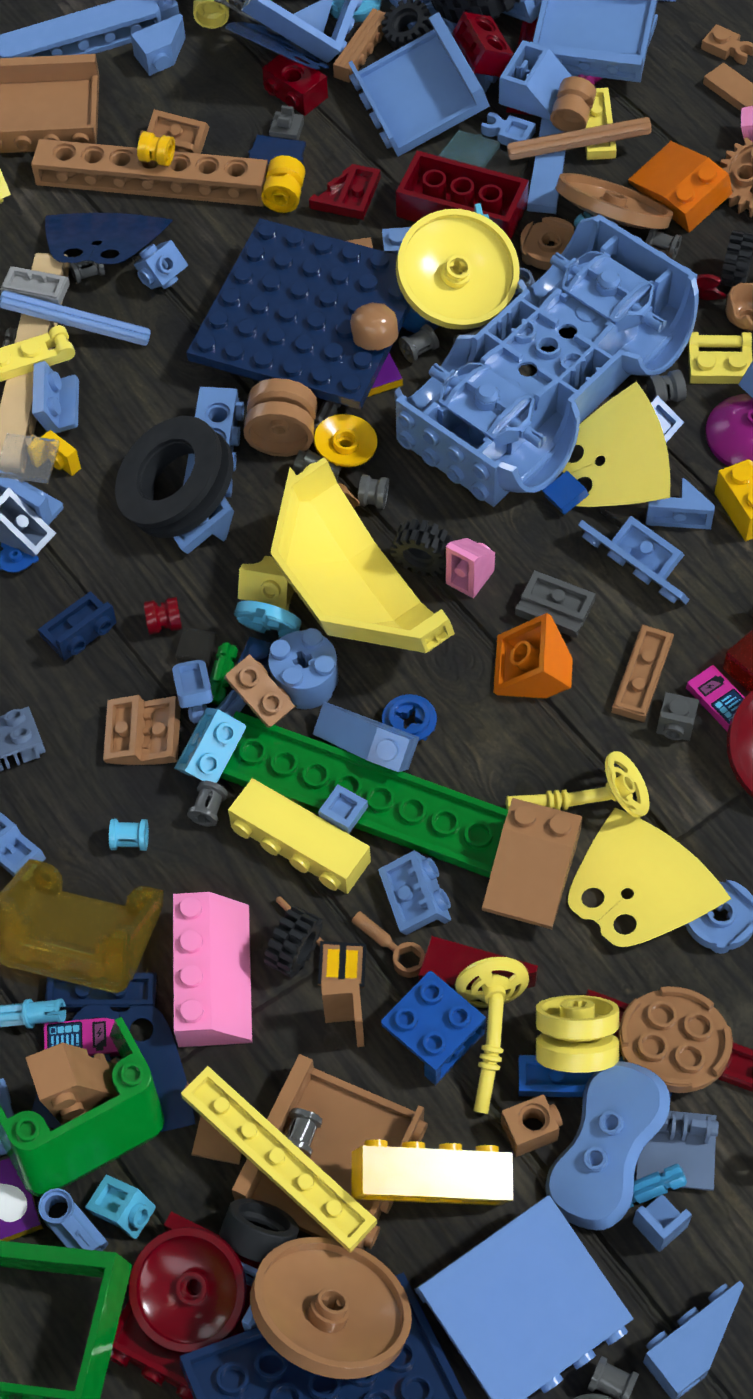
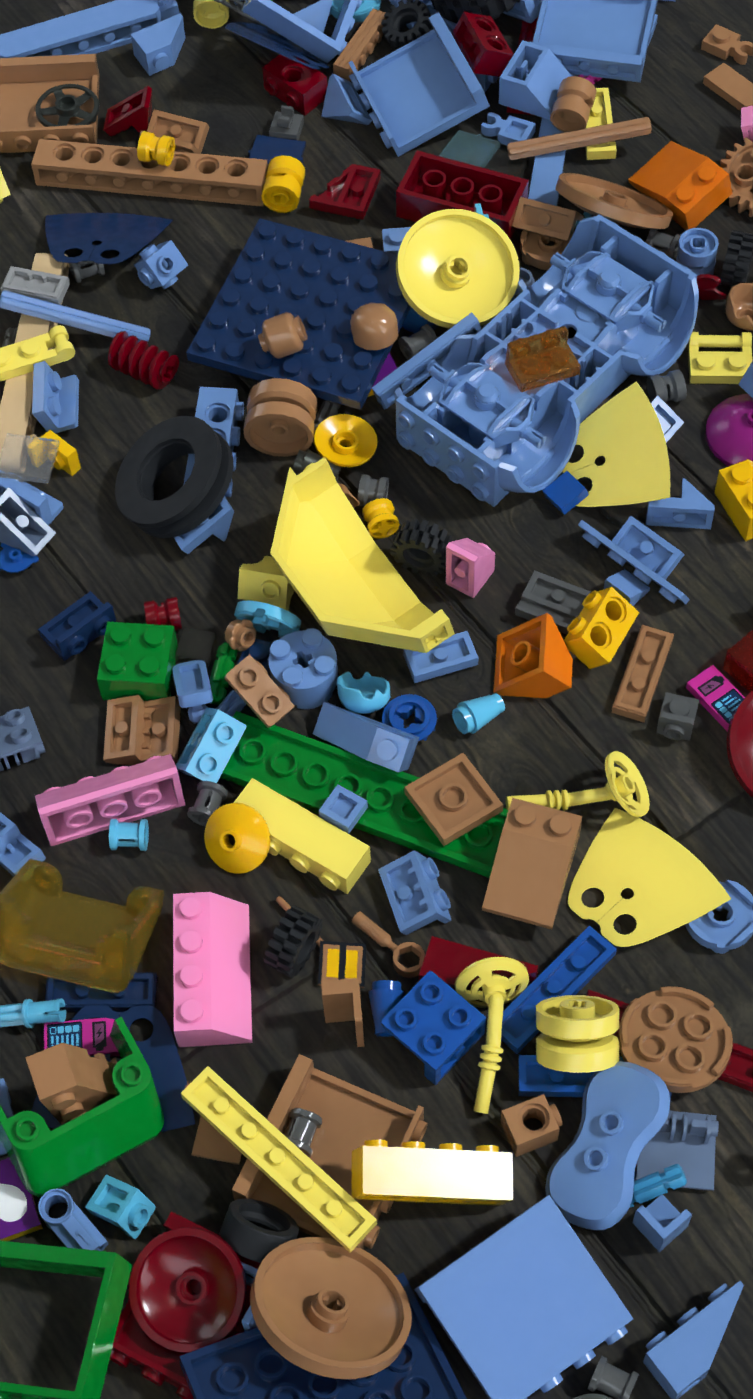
(67, 106): none -> pearl dark grey wheel
(120, 795): none -> bright pink slope
(133, 111): none -> dark red slope
(137, 661): none -> green brick
(142, 361): none -> dark red piece
(240, 634): none -> medium nougat plate
(250, 836): none -> yellow dish
(282, 335): none -> medium nougat head
(344, 102): none -> medium blue slope
(363, 694): none -> medium azure hair
(380, 518): none -> yellow wheel
(383, 998): none -> blue cone
(417, 368): none -> medium blue tile
(449, 656): none -> medium blue plate
(453, 799): none -> medium nougat plate
(477, 712): none -> medium azure cone
(541, 359): none -> clear orange bracket
(546, 219): none -> medium nougat panel
(561, 978): none -> blue plate
(600, 627): none -> yellow brick
(627, 586): none -> medium blue slope
(698, 250): none -> medium blue wheel

